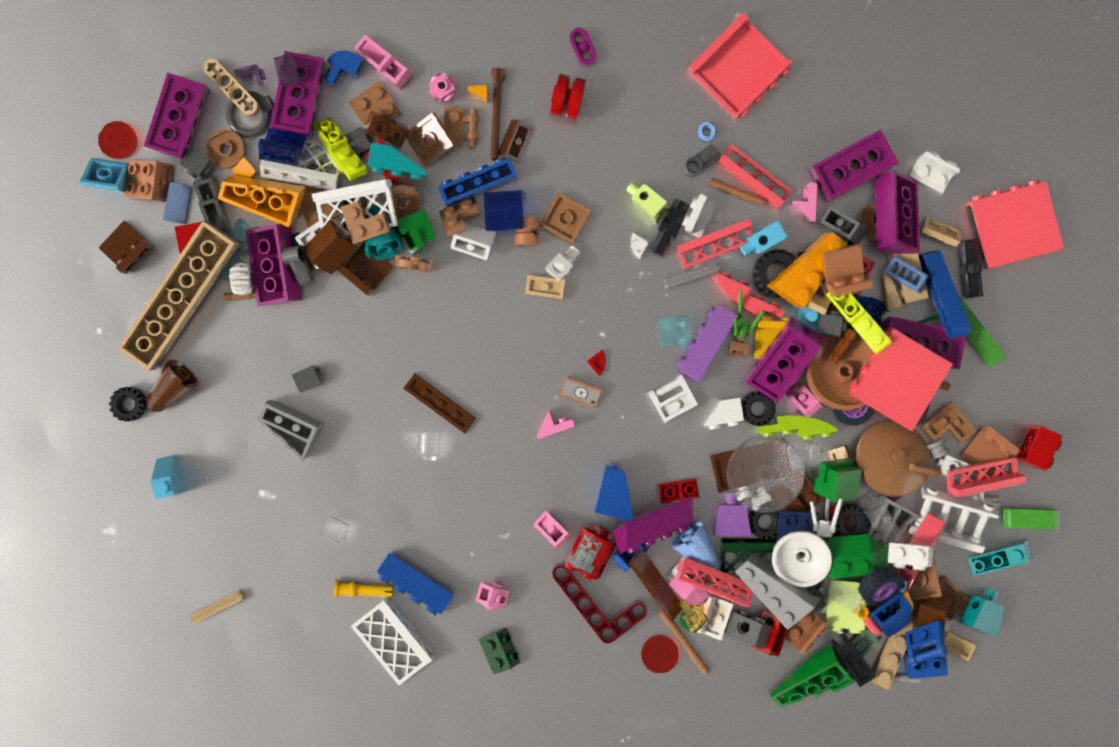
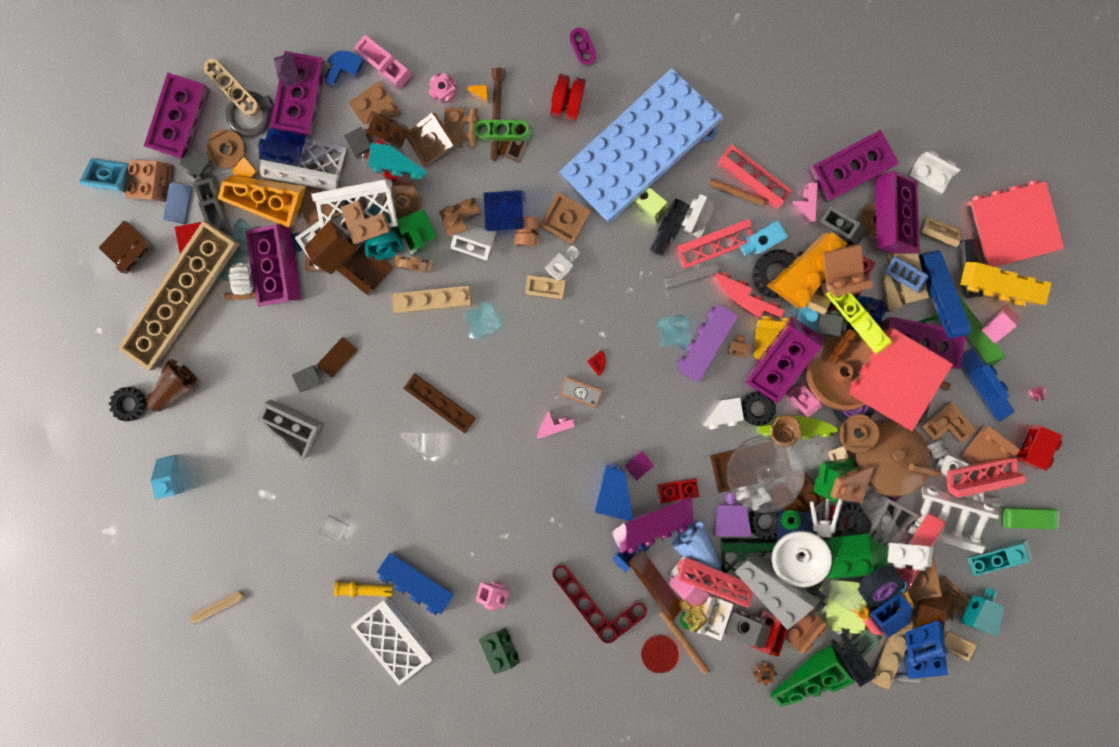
(117, 140): clear red tile -> none
(248, 72): clear purple bracket -> none
(296, 258): dark grey piece -> none
(337, 357): none -> reddish brown slope
(339, 149): neon yellow slope -> none
(431, 299): none -> tan brick
(477, 182): blue brick -> none
(478, 320): none -> clear light blue plate
(494, 127): none -> bright green beam
(551, 529): bright pink slope -> none
(591, 552): red cylinder -> none
(638, 245): white tile -> none
(639, 465): none -> magenta panel
(640, 145): none -> light blue plate
(676, 404): white plate -> none
(702, 160): dark grey piece -> none
(739, 66): coral panel -> none
(742, 325): bright green plant -> none
(766, 668): none -> dark orange gear
(785, 431): none -> medium nougat hair
(790, 513): none -> green plate
(853, 485): none -> nougat wing
(865, 443): none -> medium nougat plate
(987, 384): none -> blue bracket
(1001, 324): none -> bright pink slope
(1005, 284): none -> yellow wedge
(1038, 392): none -> clear pink hinge

